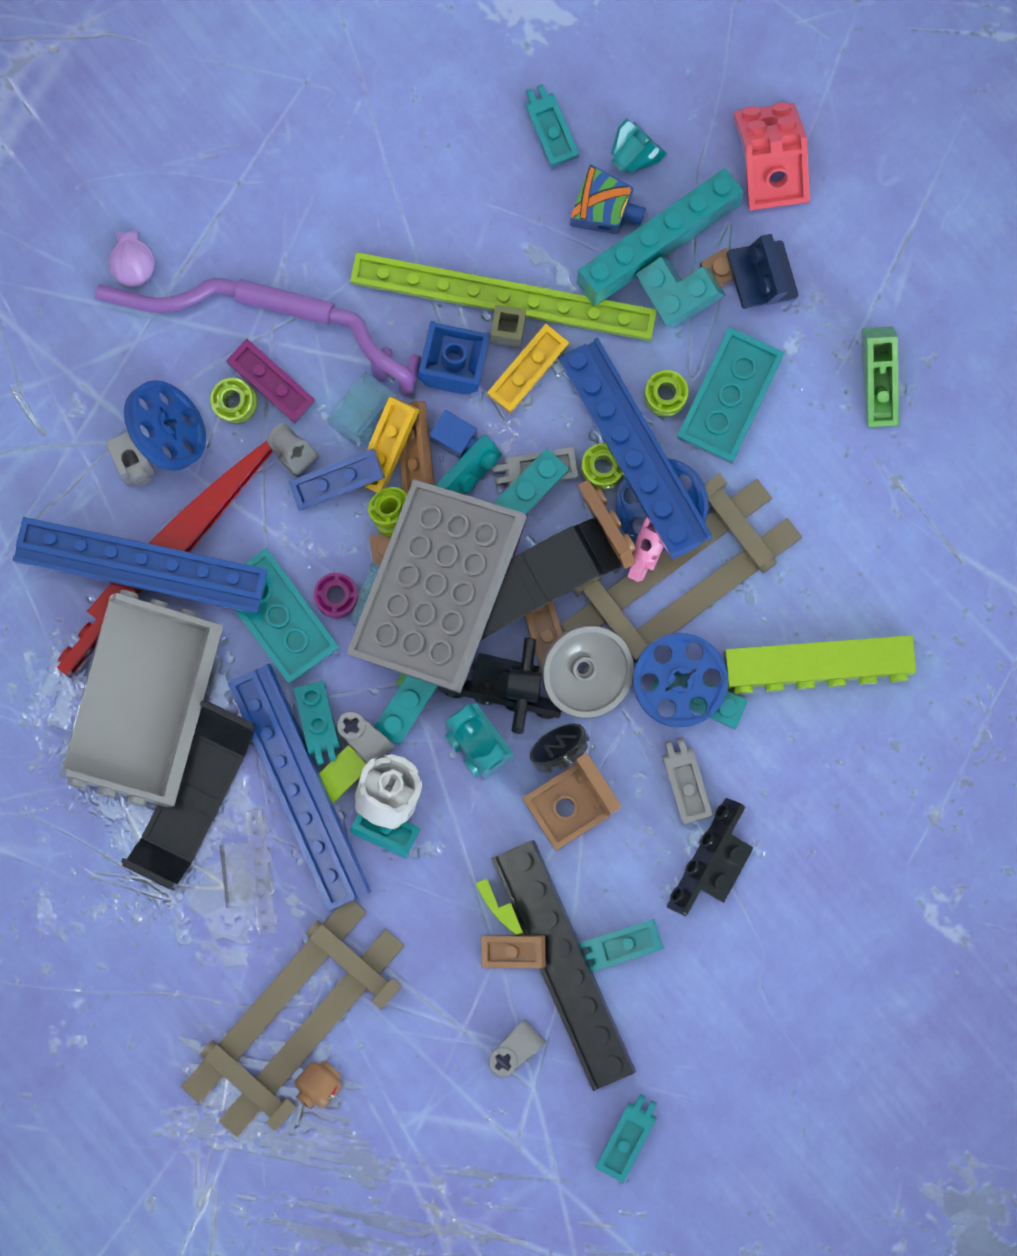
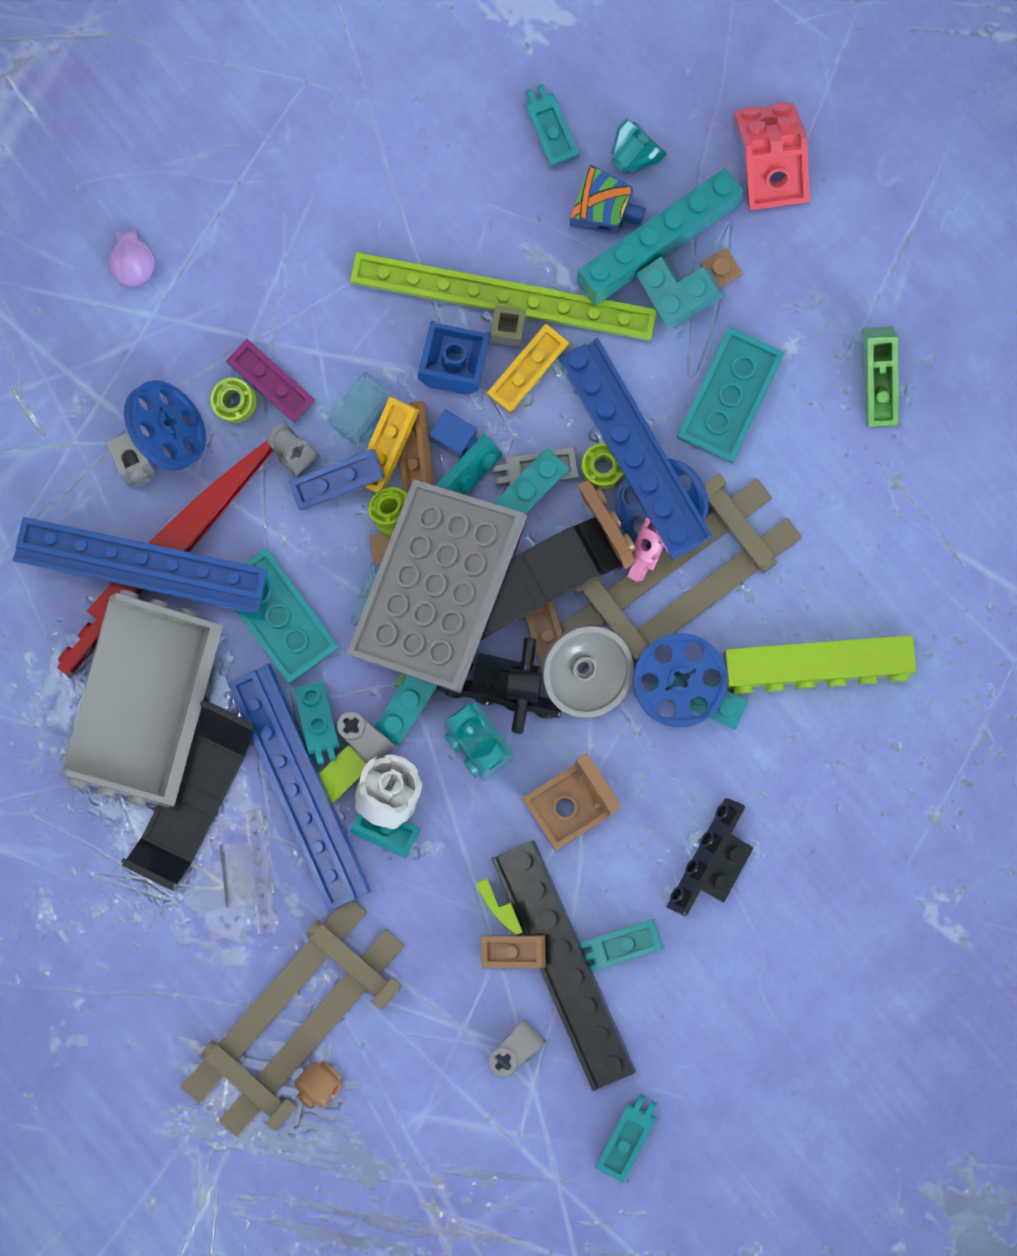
(282, 302): medium lavender piece -> none
(330, 582): magenta wheel -> none
(559, 747): tile -> none
(668, 379): lime wheel -> none
(686, 783): light grey hinge -> none
(762, 273): dark blue bracket -> none

